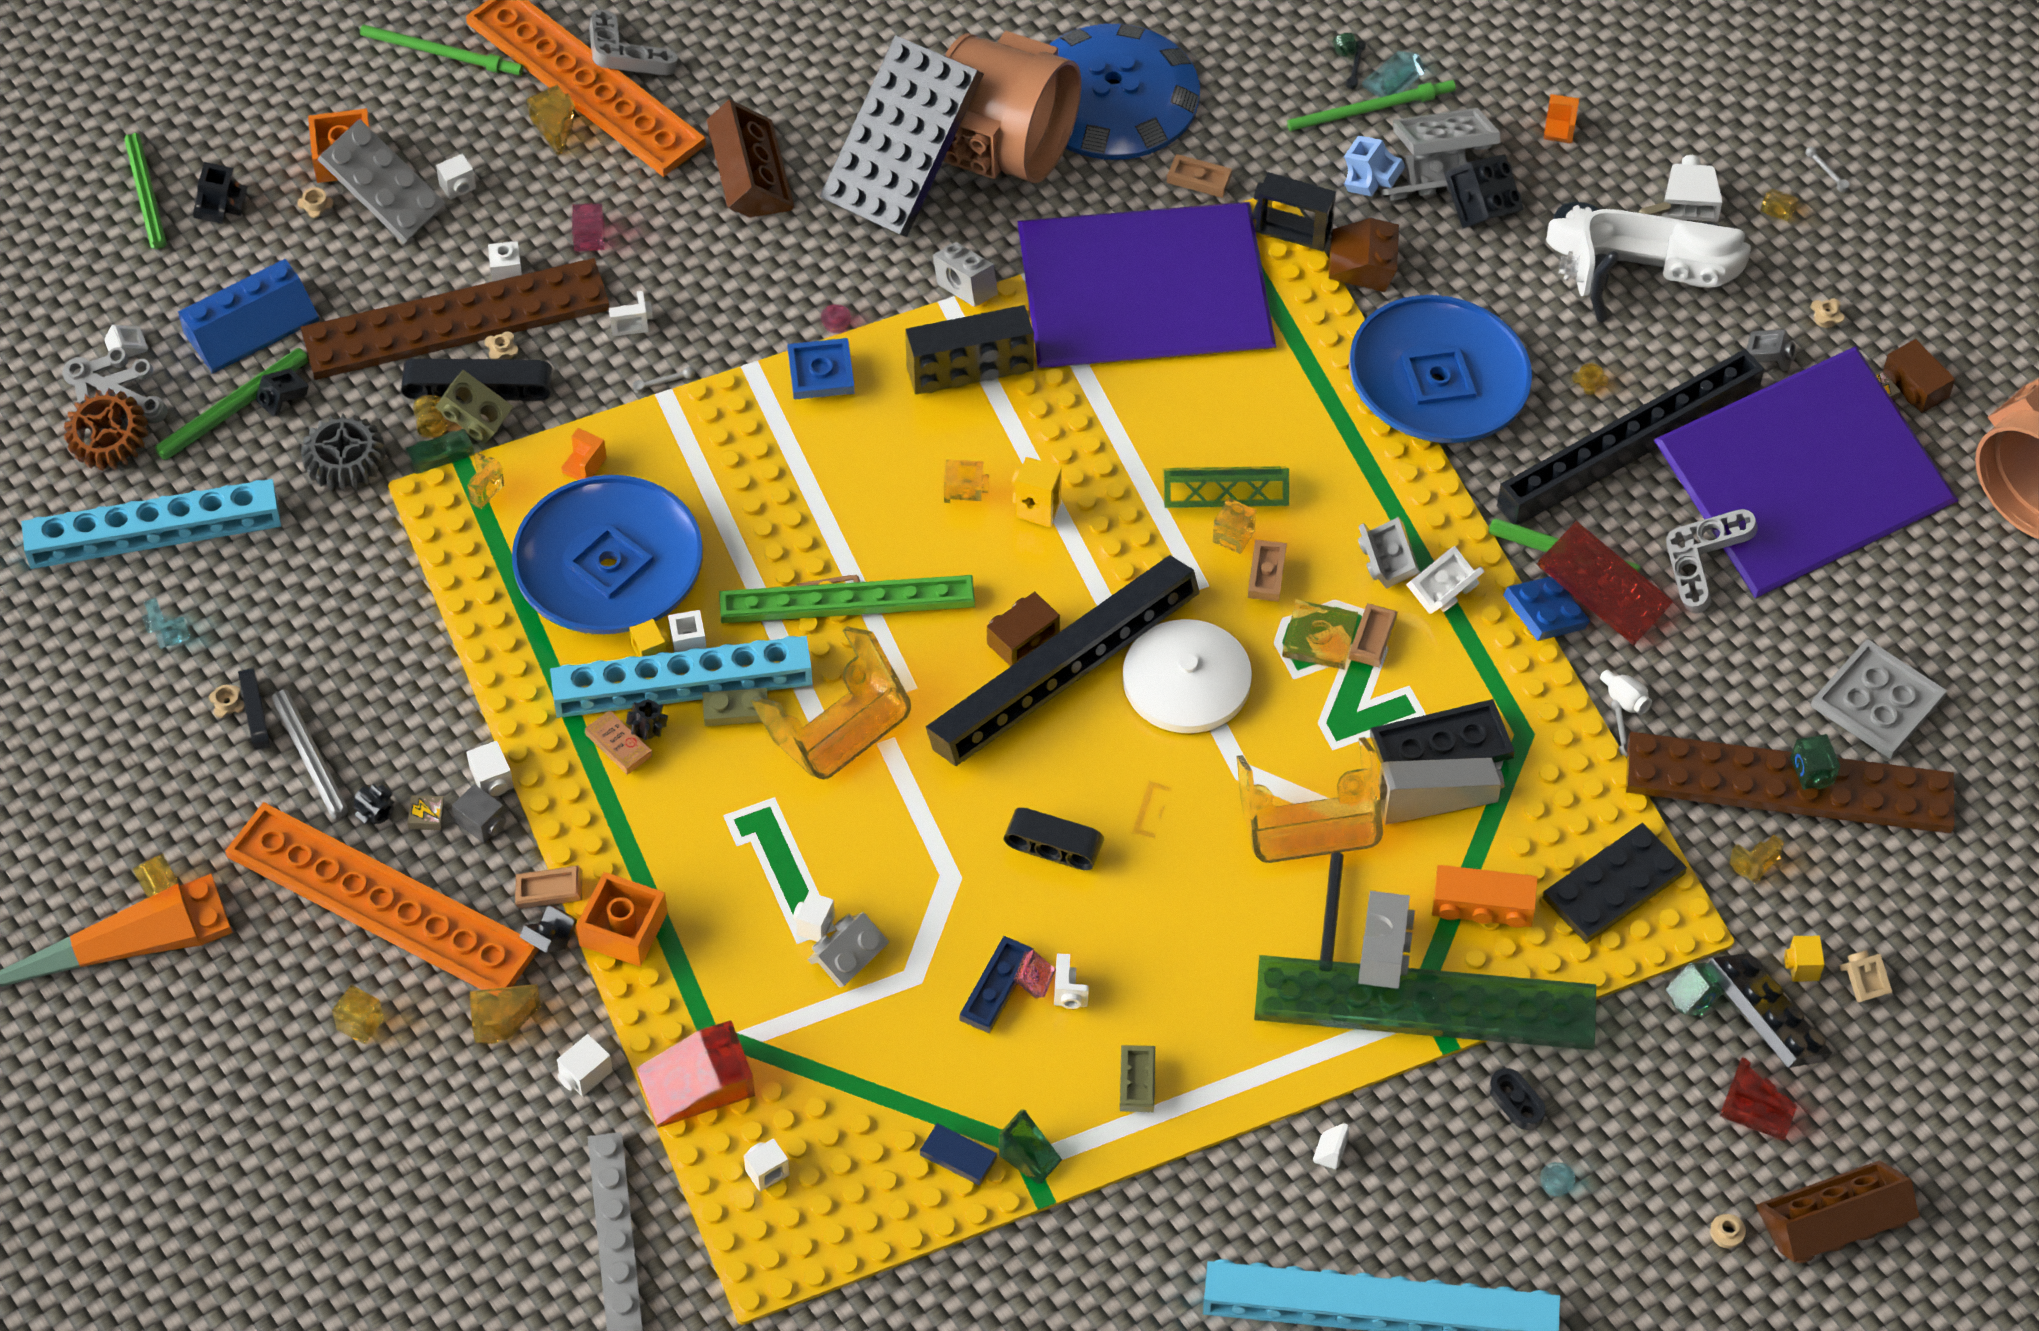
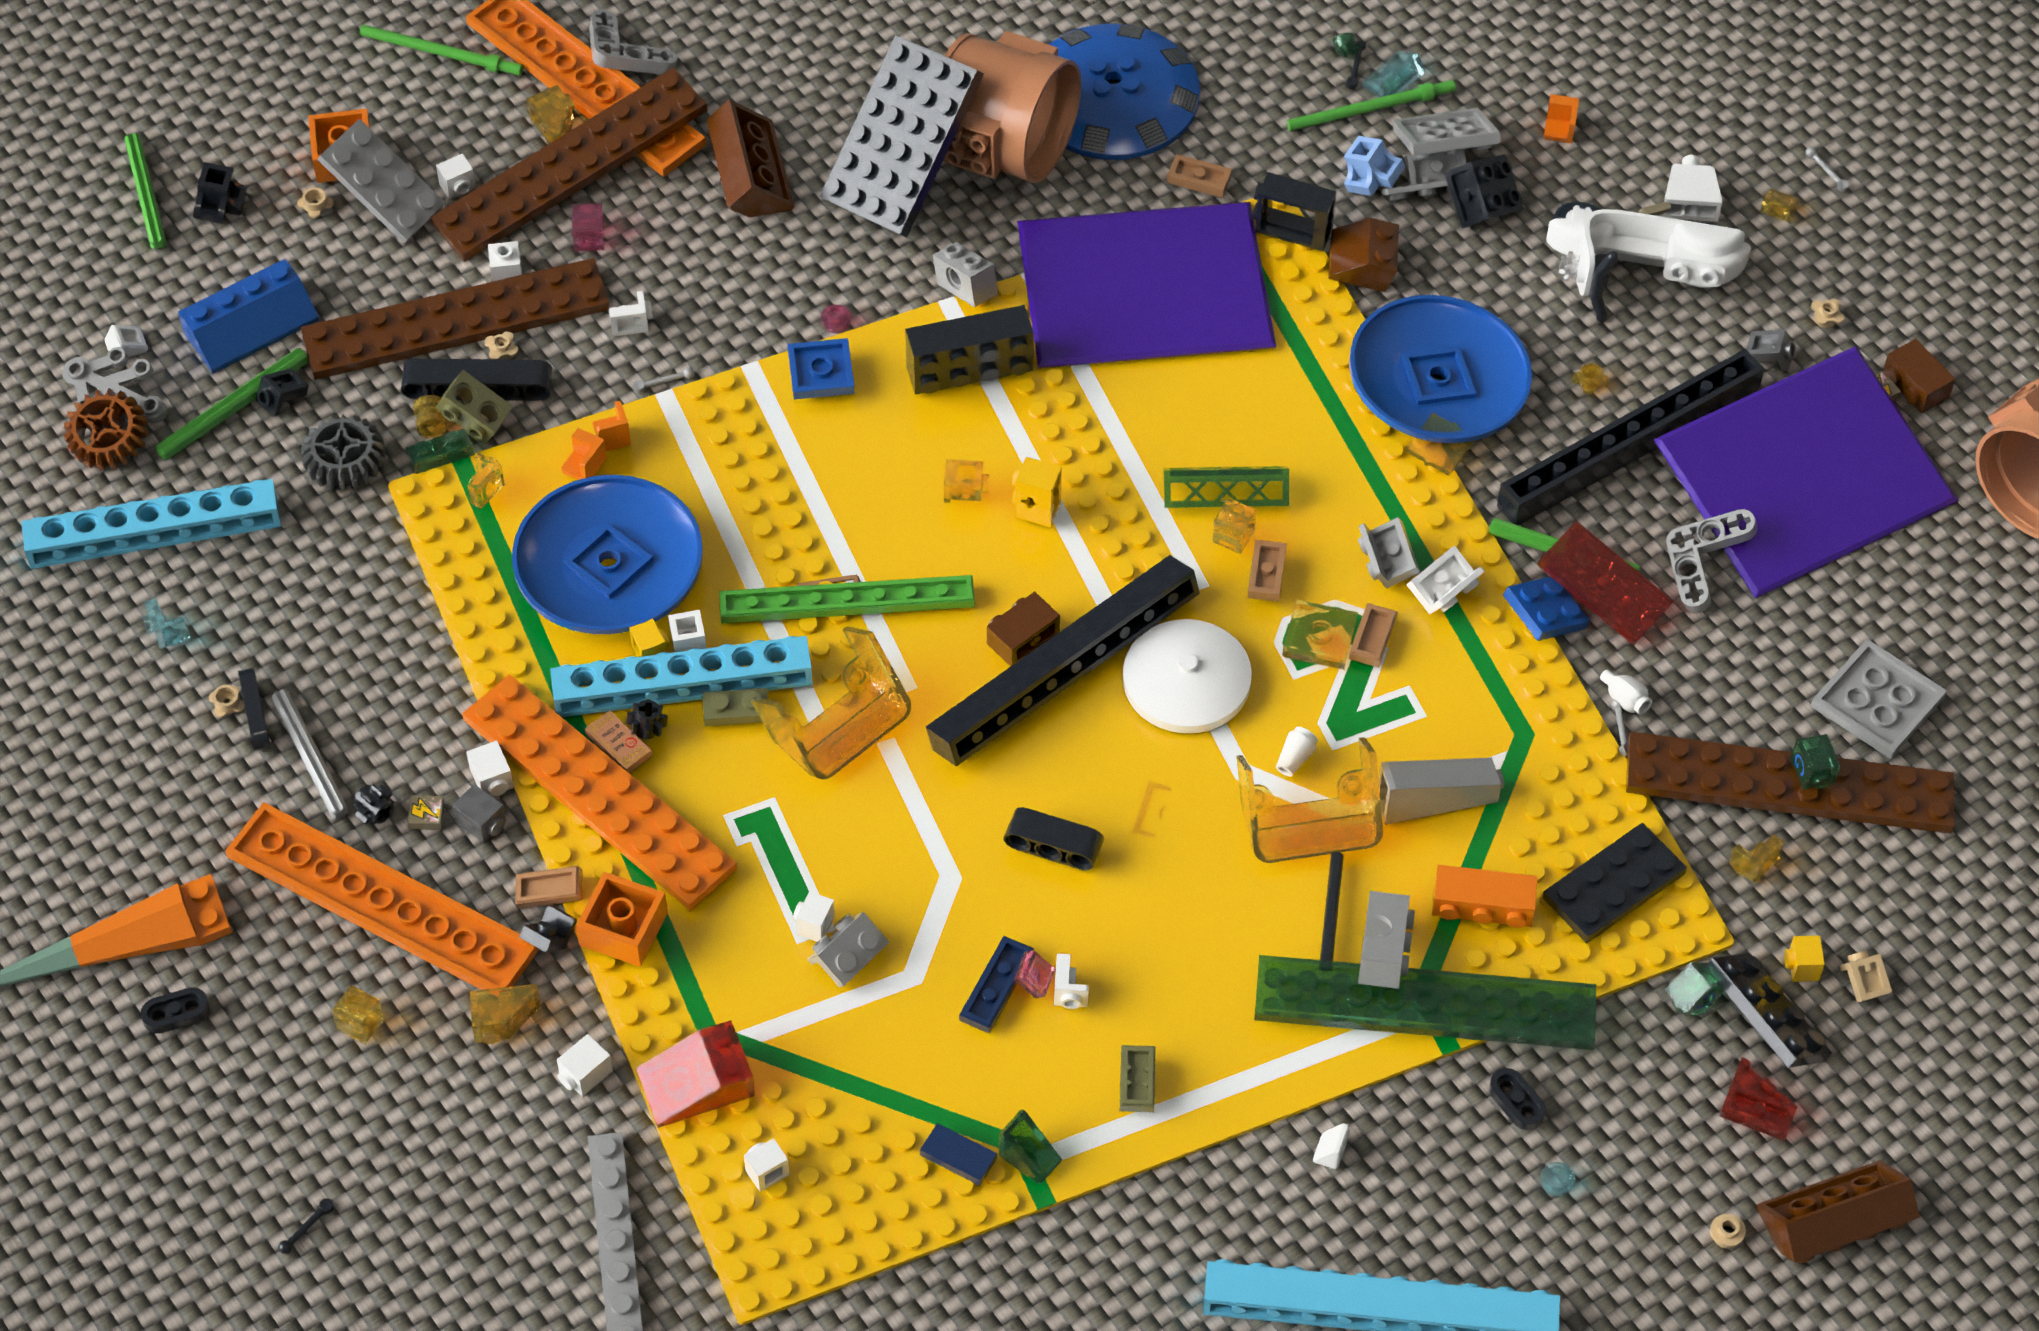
(155, 875): clear yellow brick -> none
(175, 1010): none -> black plate
(326, 1206): none -> black hinge
(568, 164): none -> reddish brown plate
(600, 792): none -> orange plate
(613, 429): none -> orange panel
(1297, 749): none -> white cone
(1436, 454): none -> clear yellow piece
(1448, 734): black plate -> none

